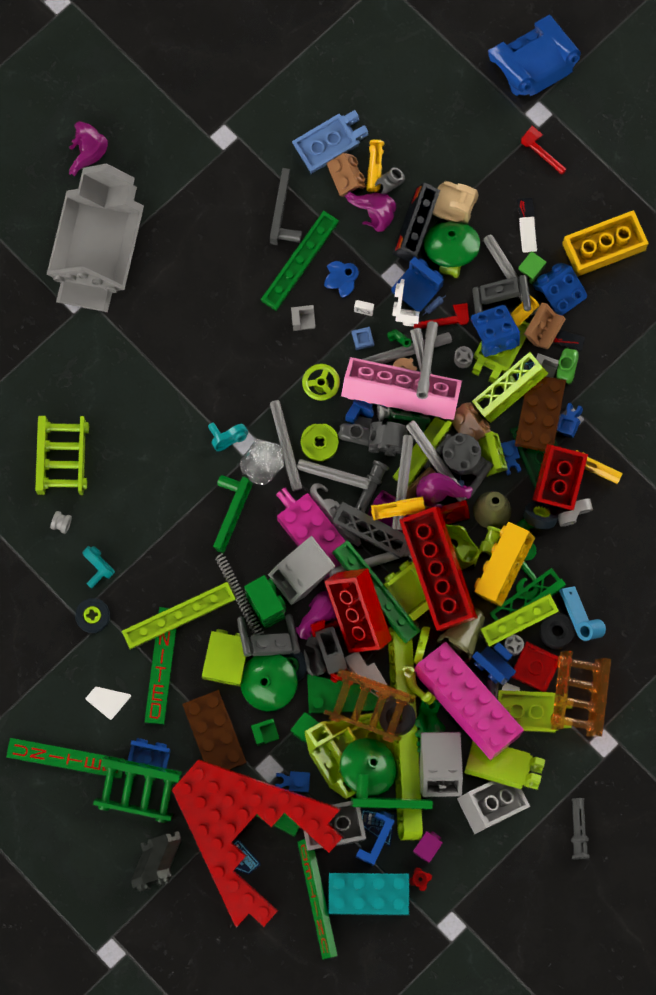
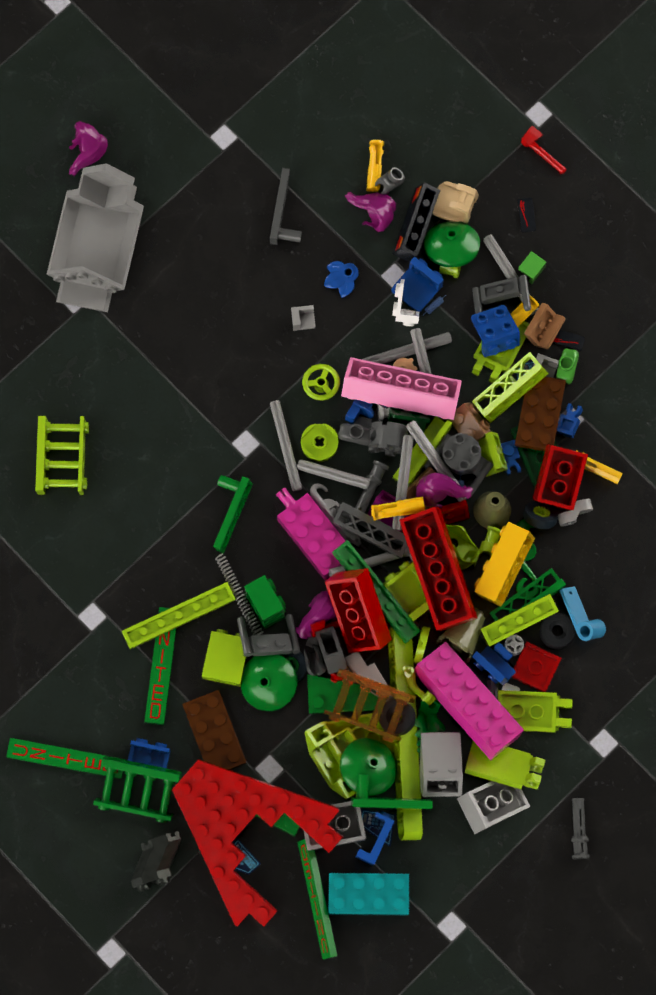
(61, 522): light grey wheel -> none
(100, 621): black bush -> none
(104, 569): teal piece -> none
(107, 701): white sticker -> none
(223, 440): teal piece -> none
(262, 461): clear brick -> none
(265, 732): green panel -> none
(296, 781): blue plate -> none
(299, 260): green tile -> none
(301, 570): light grey slope -> none
(304, 723): green panel -> none
(329, 140): medium blue tile -> none
(346, 174): medium nougat bracket -> none
(362, 338): medium blue tile -> none
(364, 307): white tile -> none
(399, 337): green arm -> none
(420, 884): red plate -> none
(423, 383): light grey piece -> none
(428, 846): magenta brick -> none
(461, 317): red piece -> none
(463, 353): light grey wheel -> none
(528, 235): white sticker -> none
(536, 58): blue piece -> none
(561, 288): blue bracket -> none
(598, 690): clear orange fence -> none
(605, 243): yellow brick -> none

